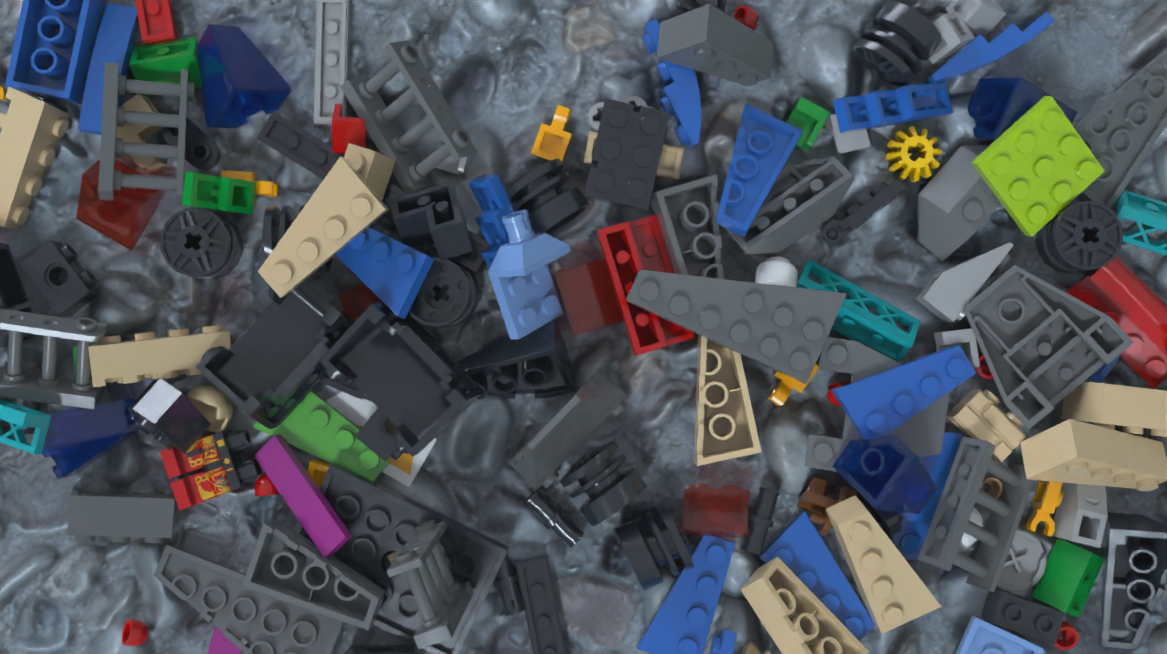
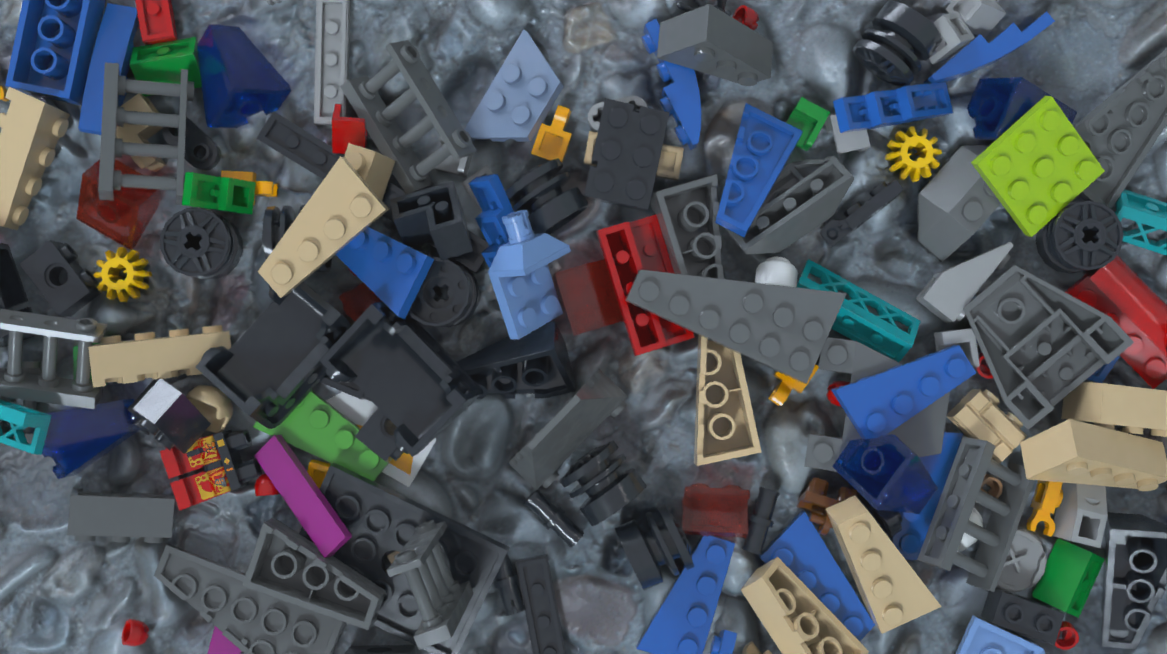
(110, 274): none -> yellow gear
(517, 96): none -> sand blue wing

